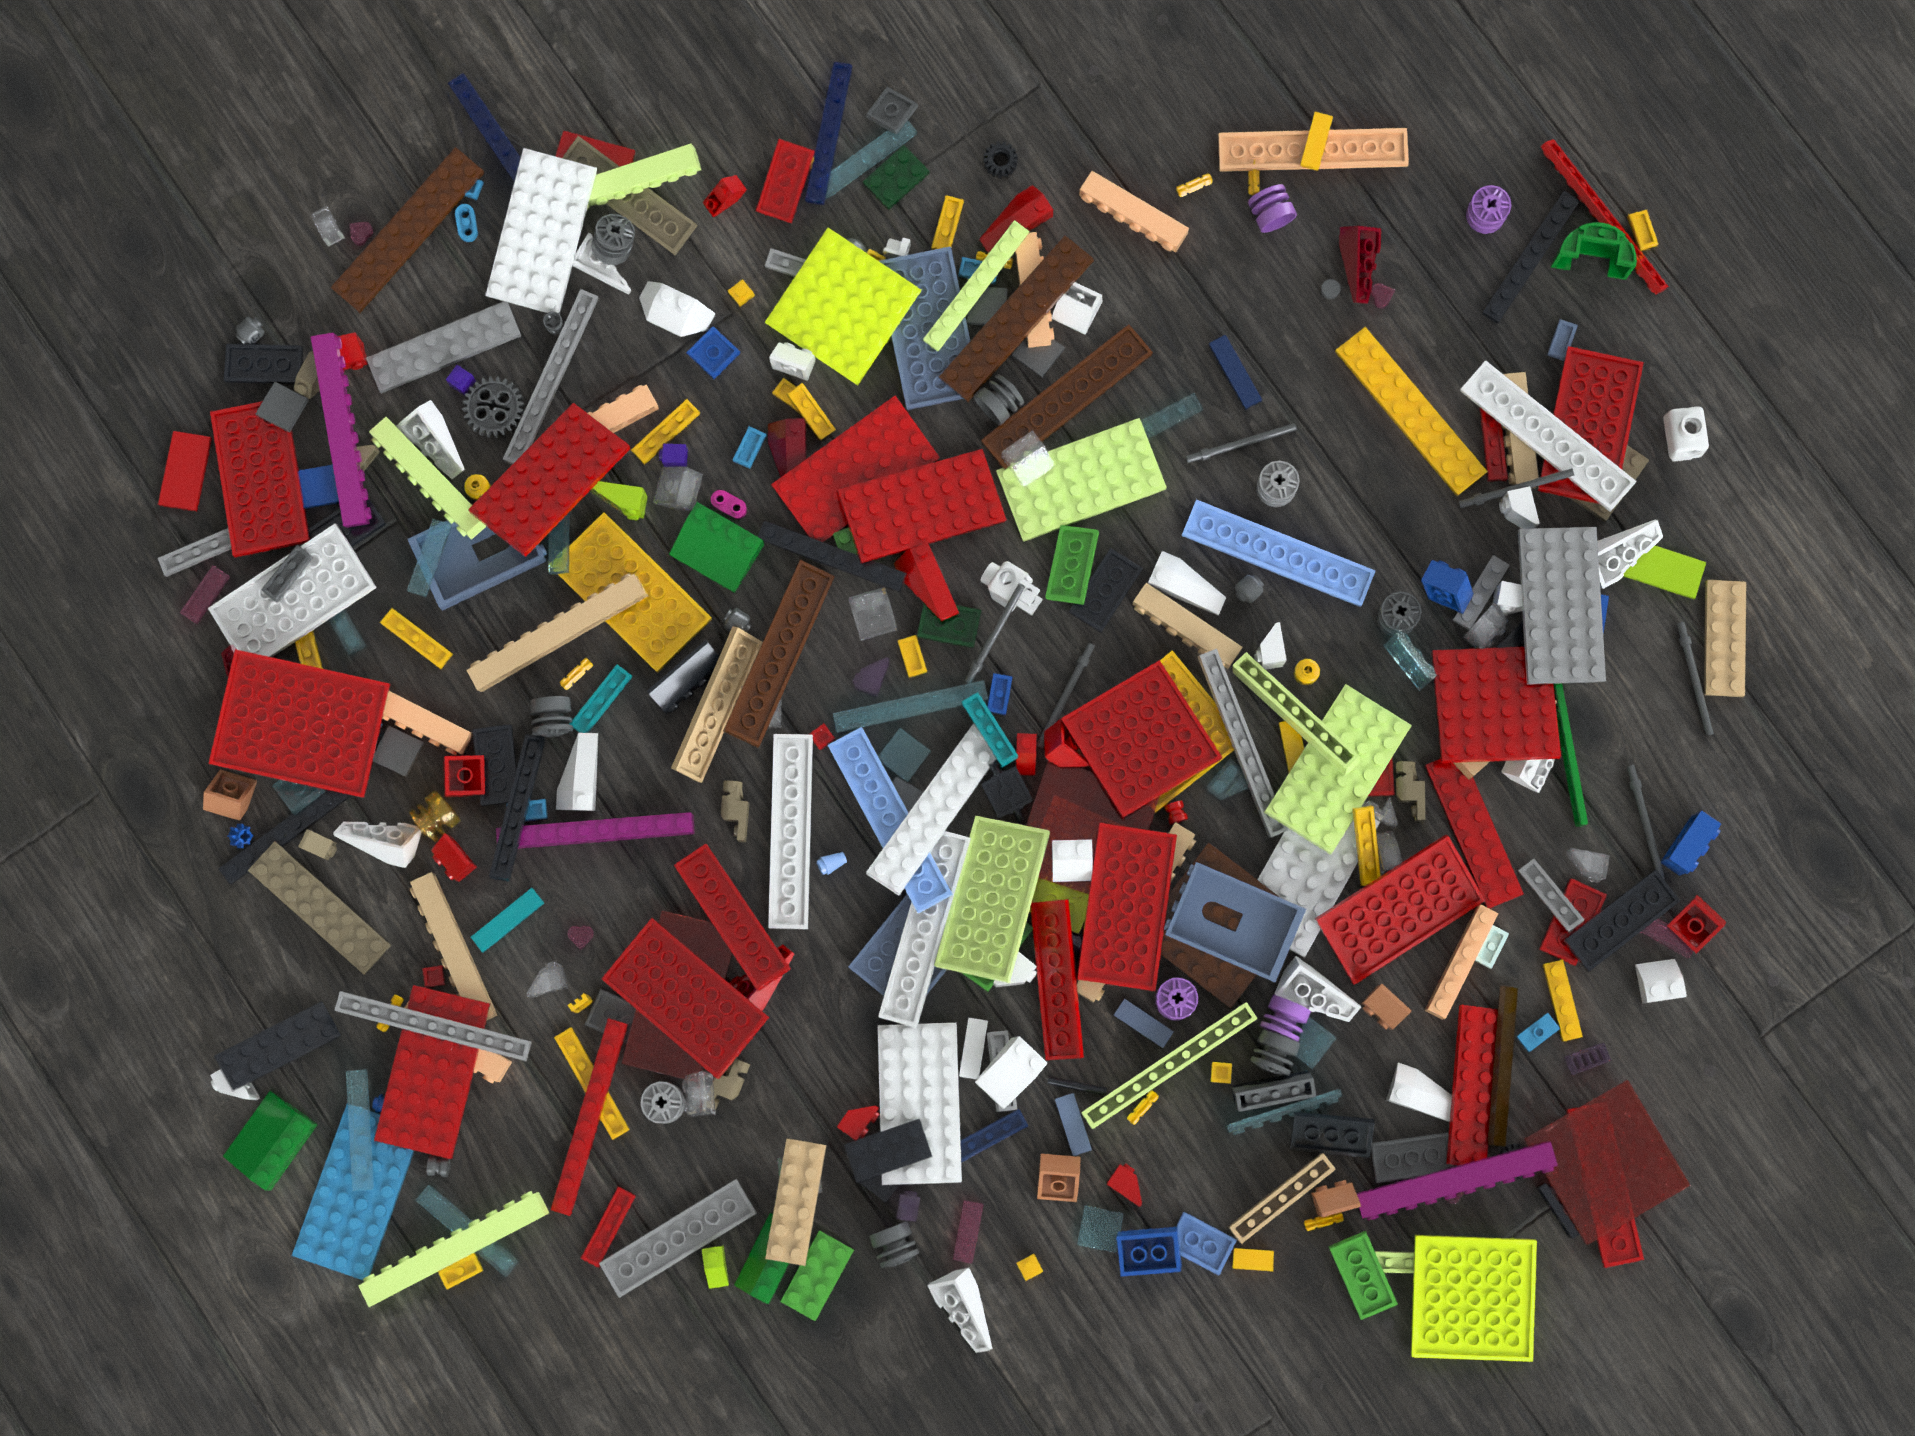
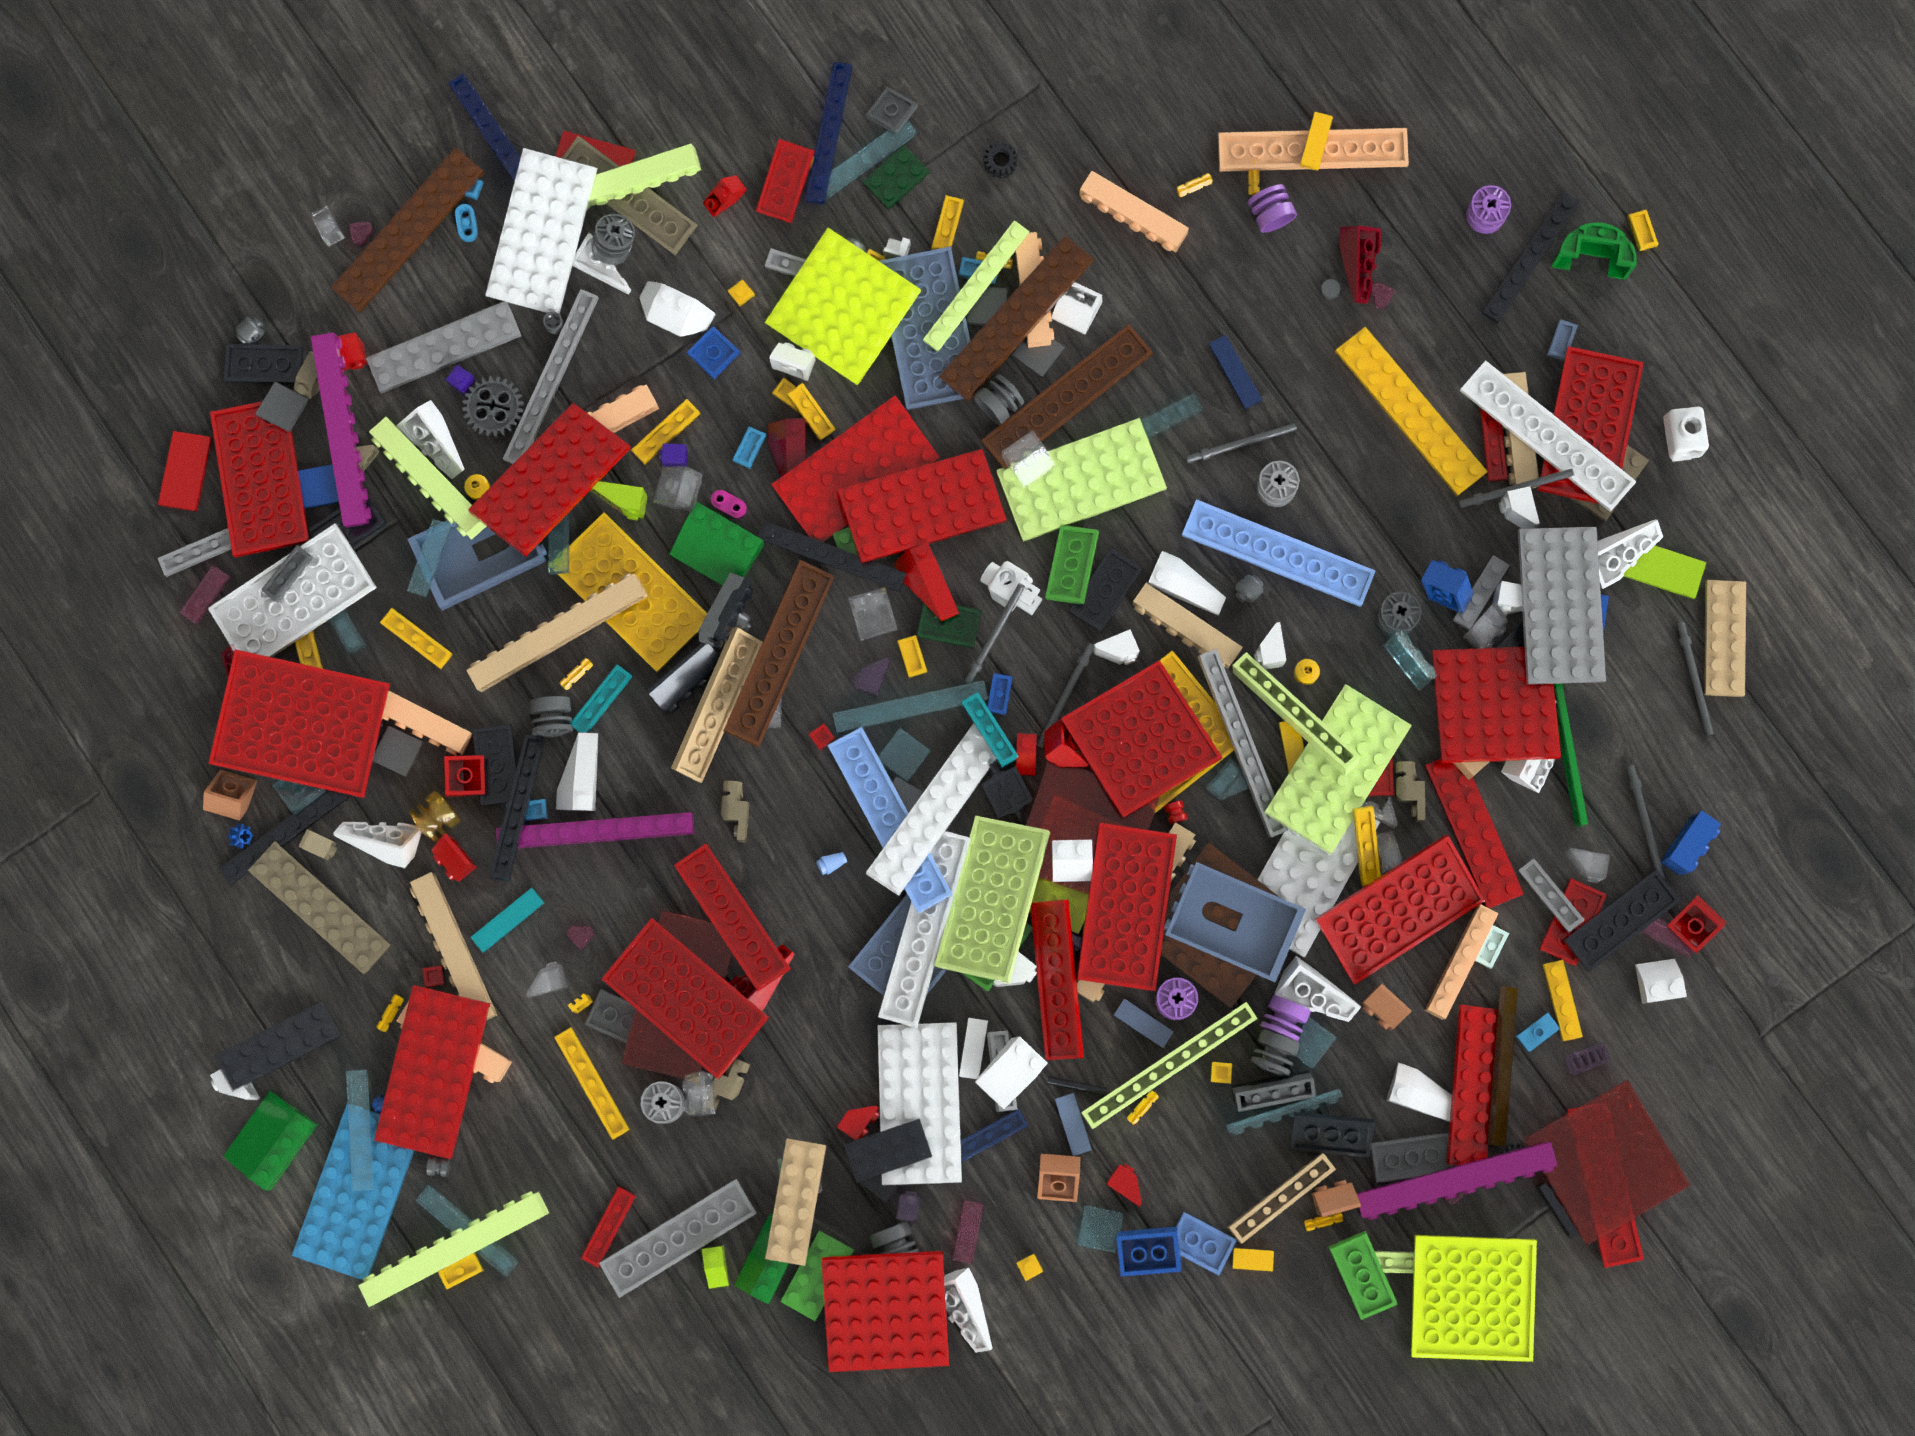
(433, 1026): light grey plate -> none
(589, 1117): red plate -> none
(725, 610): none -> piece
(790, 831): white plate -> none
(885, 1311): none -> red plate
(1027, 208): red wedge -> none
(1118, 649): none -> white slope
(1600, 211): red plate -> none

